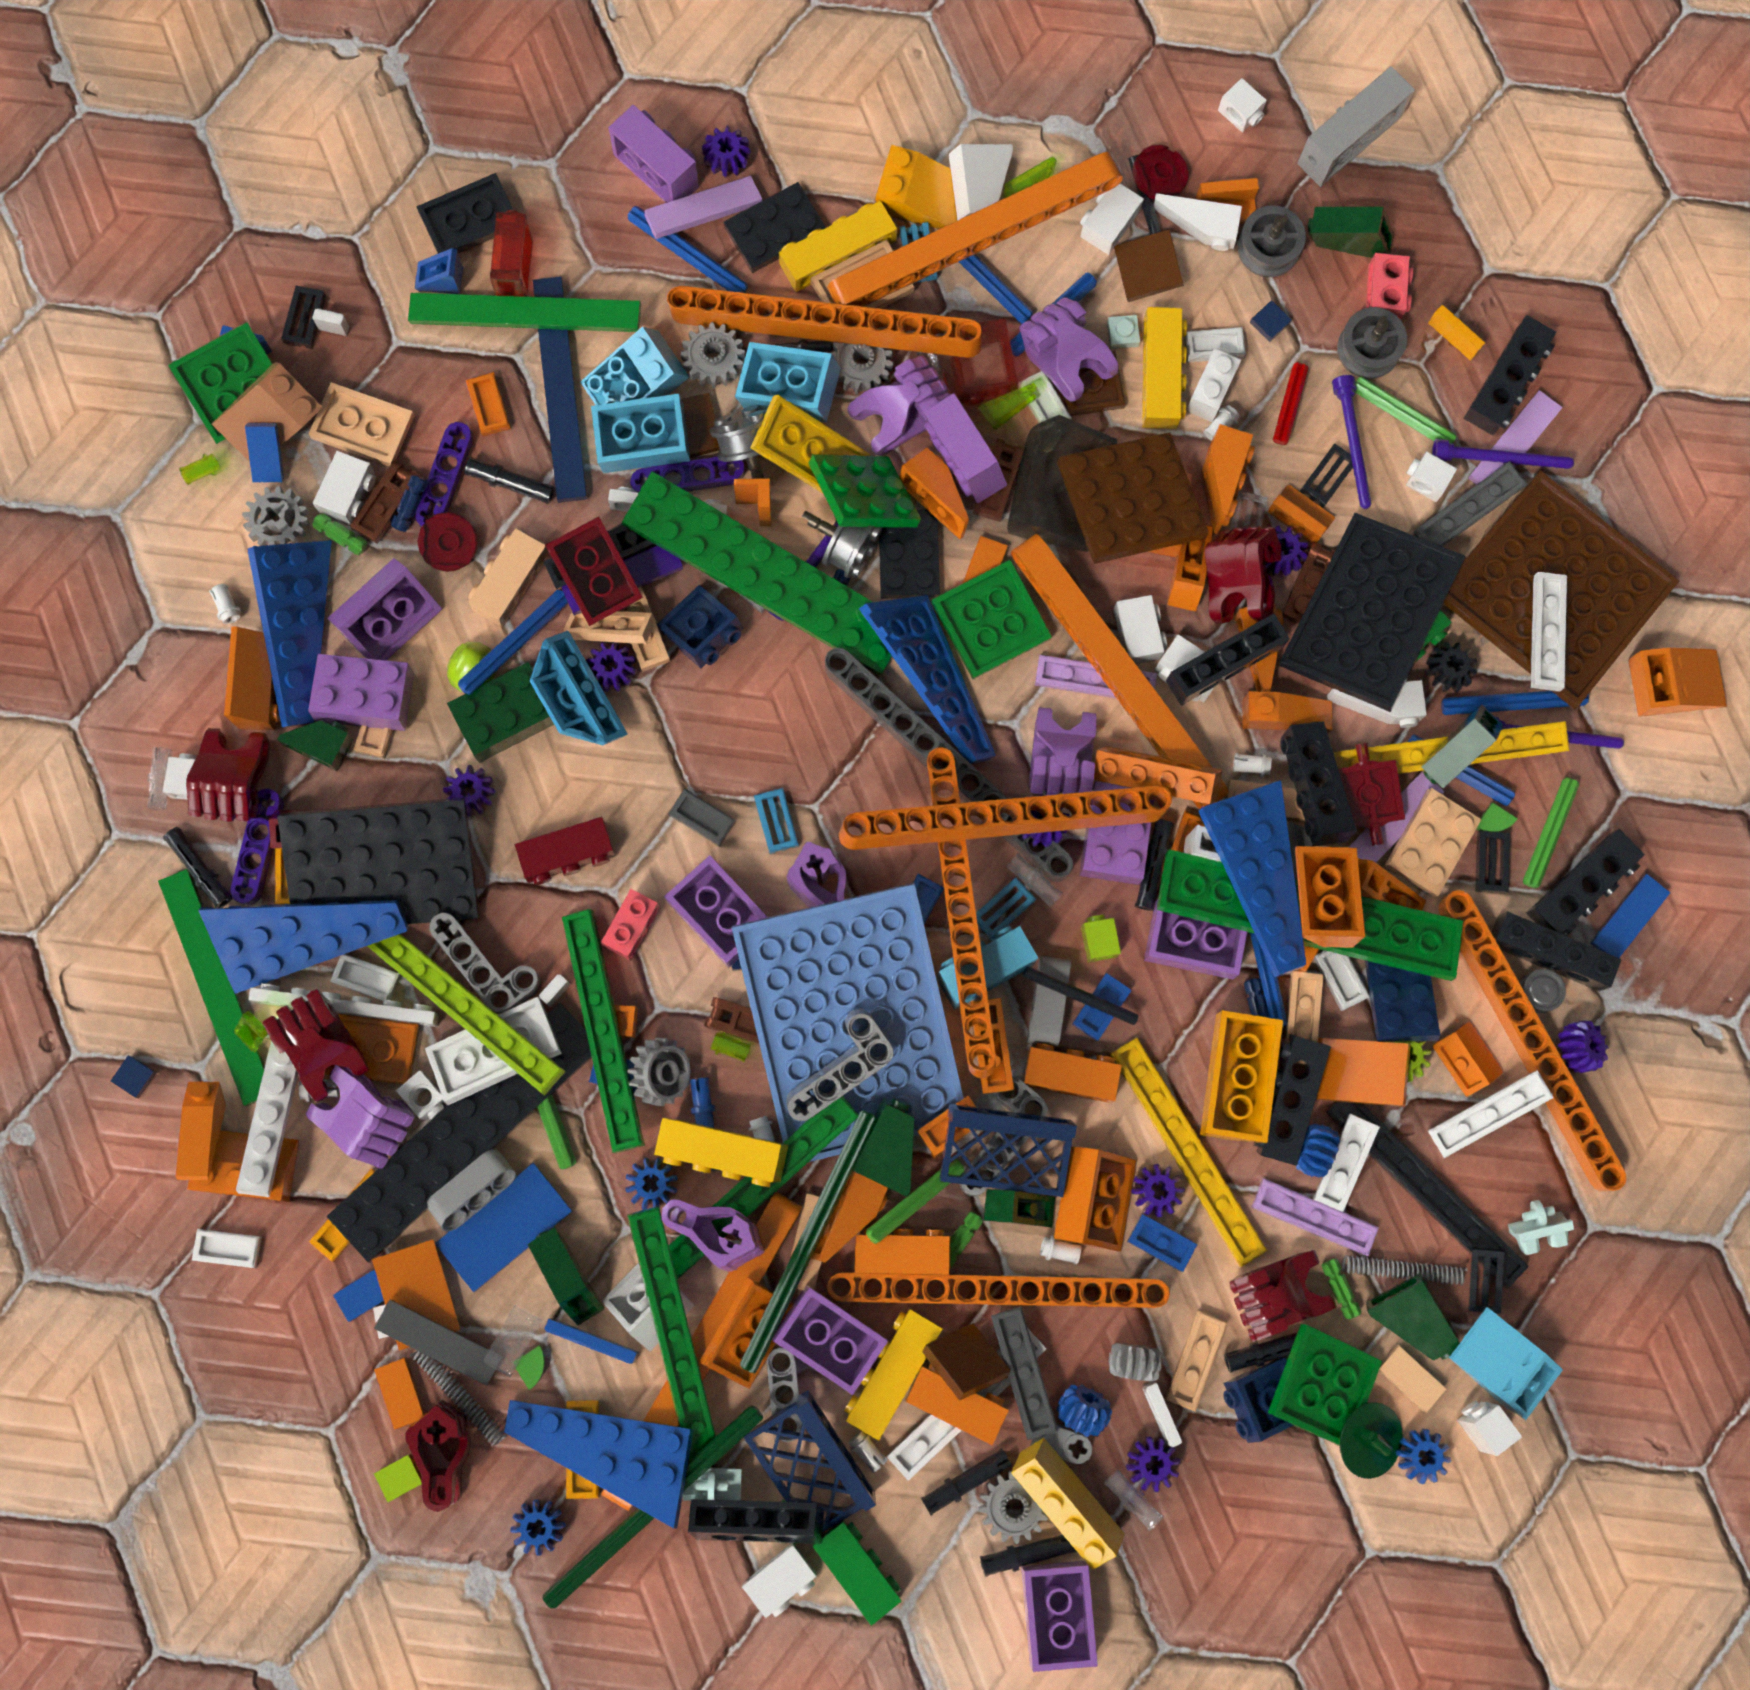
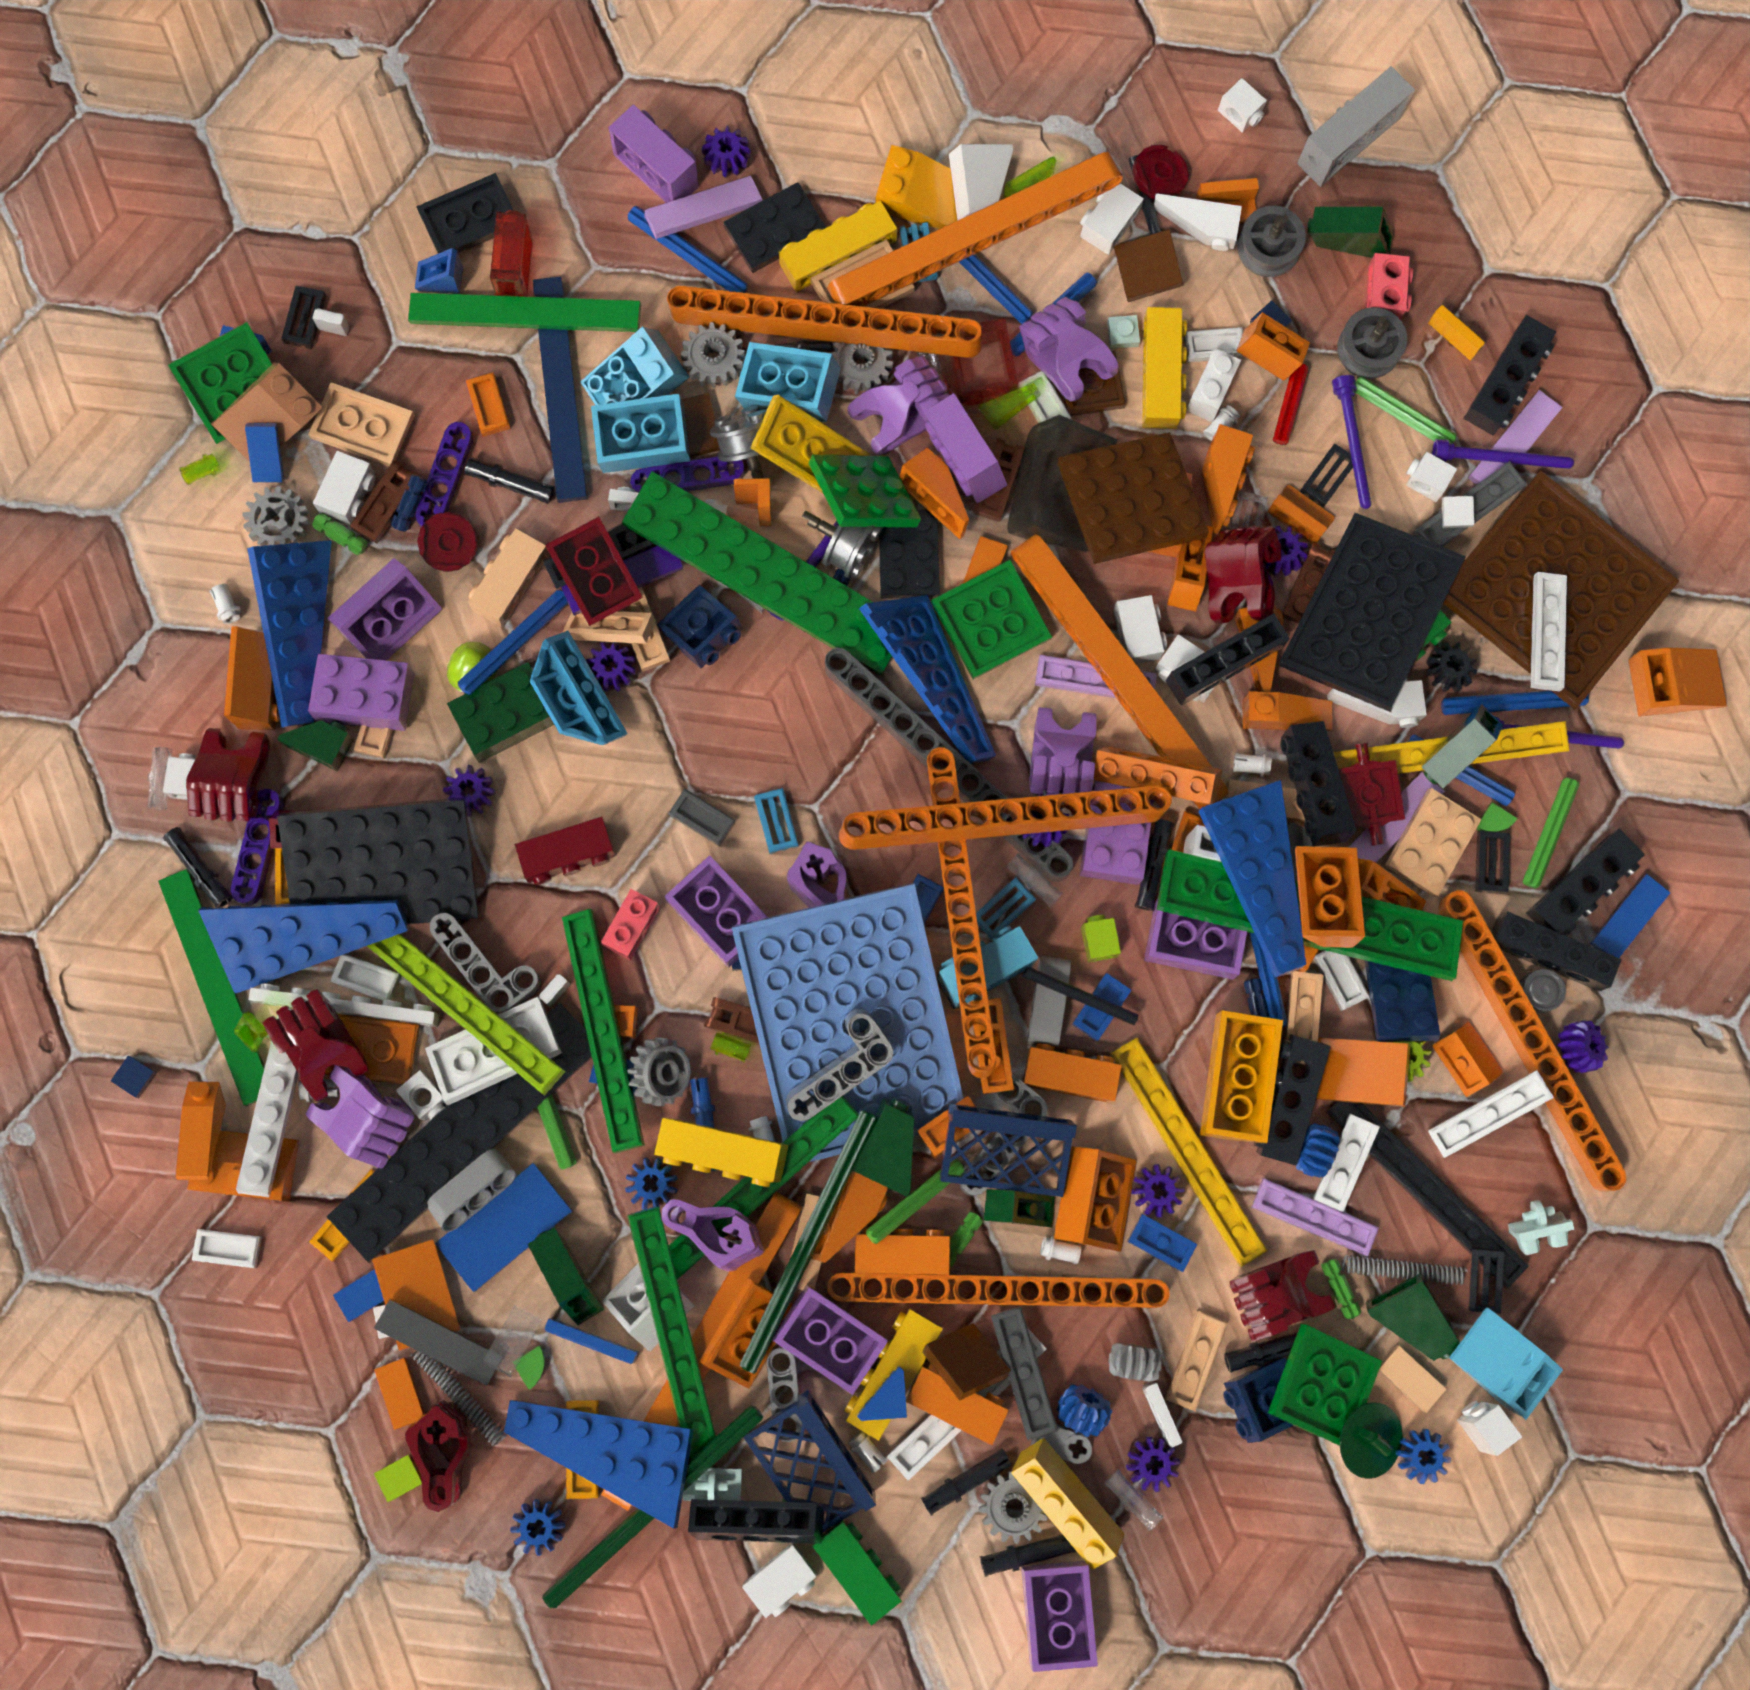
(888, 1400): none -> blue slope
(1273, 346): none -> orange brick
(1457, 512): none -> white tile

